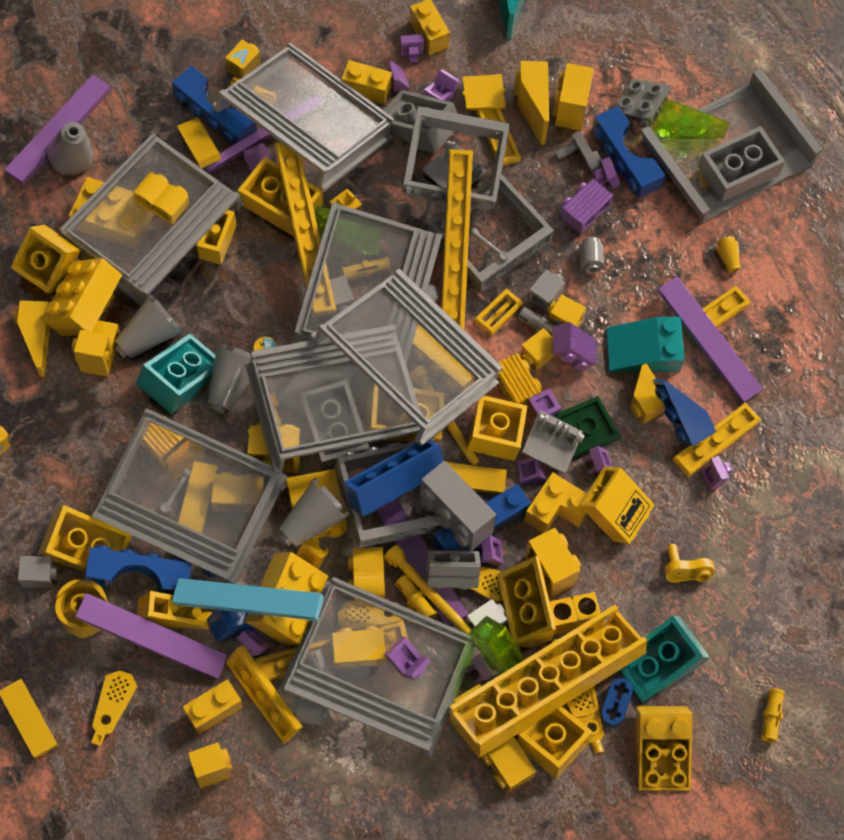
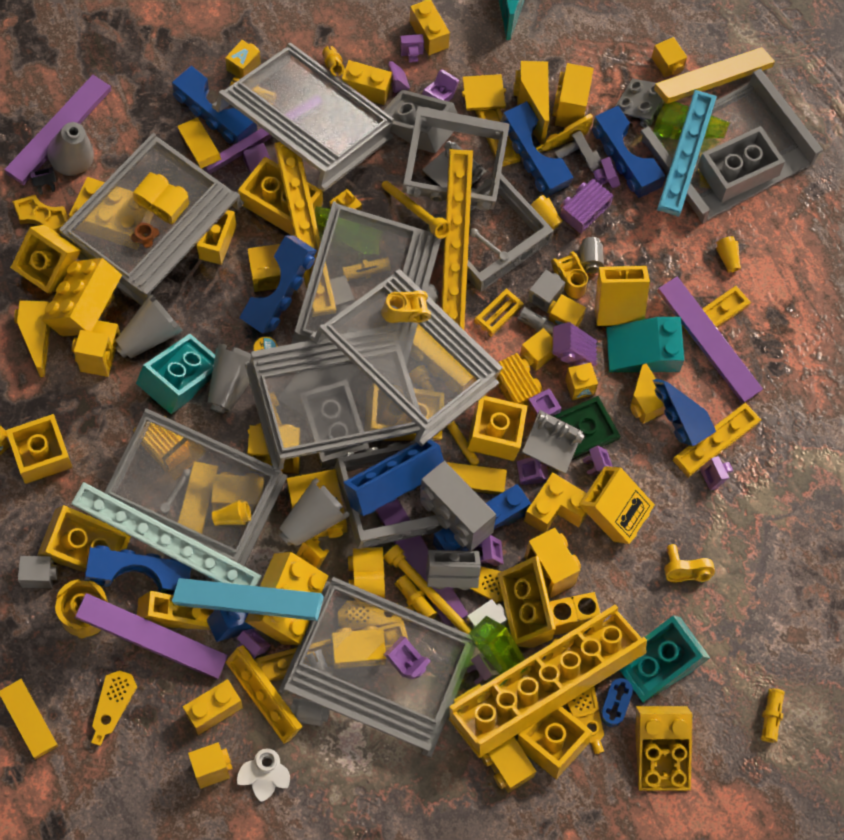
(34, 212): none -> yellow tile
(39, 449): none -> yellow brick
(43, 177): none -> black tile
(144, 228): none -> dark orange plate
(162, 537): none -> light aqua tile
(232, 514): none -> yellow cone
(263, 778): none -> white plate
(264, 267): none -> yellow bracket
(293, 259): none -> blue arch
(333, 61): none -> yellow pin
(410, 305): none -> yellow piece
(438, 226): none -> yellow piece
(547, 211): none -> yellow cone
(549, 173): none -> blue arch
(564, 137): none -> yellow piece
(571, 271): none -> yellow piece
(581, 381): none -> yellow brick
(621, 295): none -> yellow brick
(669, 57): none -> yellow brick
(686, 153): none -> medium azure tile
(713, 75): none -> yellow tile

